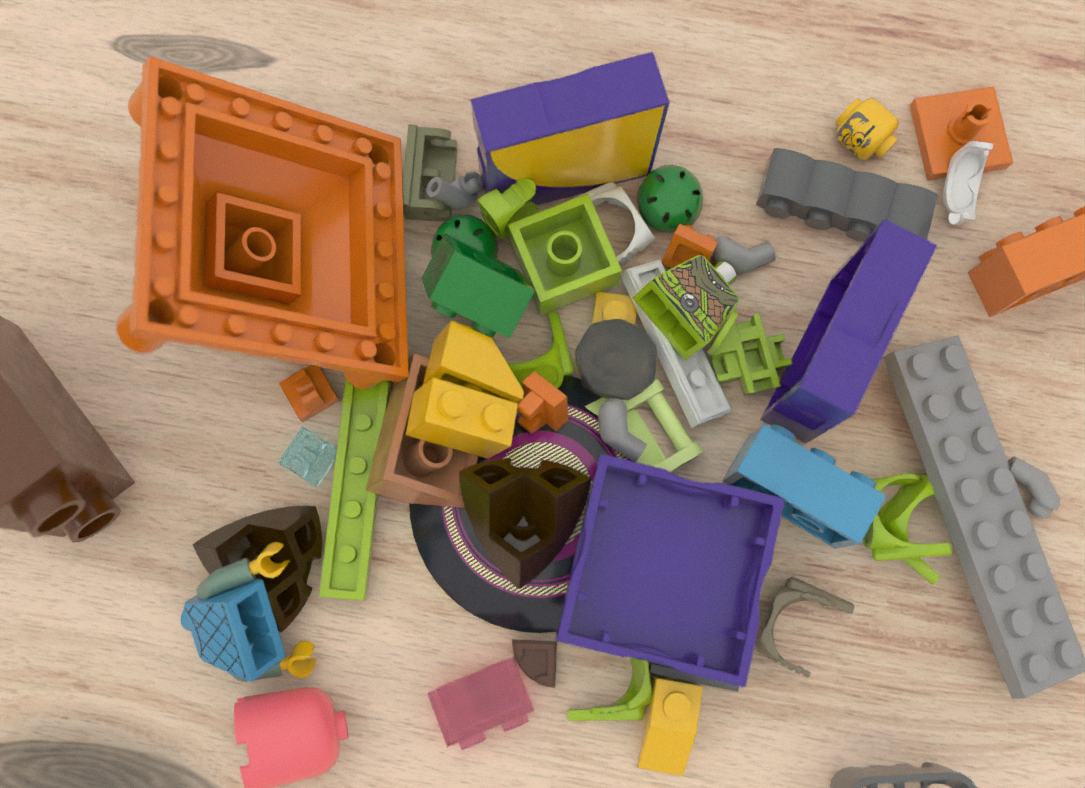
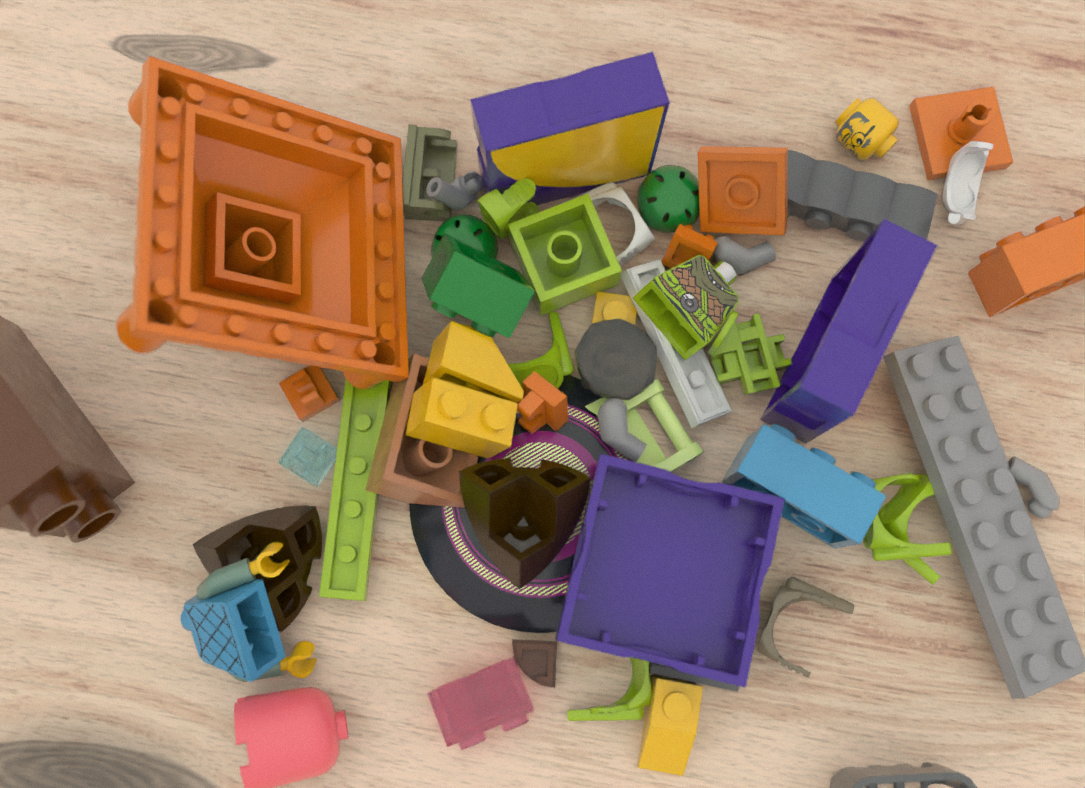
(743, 189): none -> orange tile

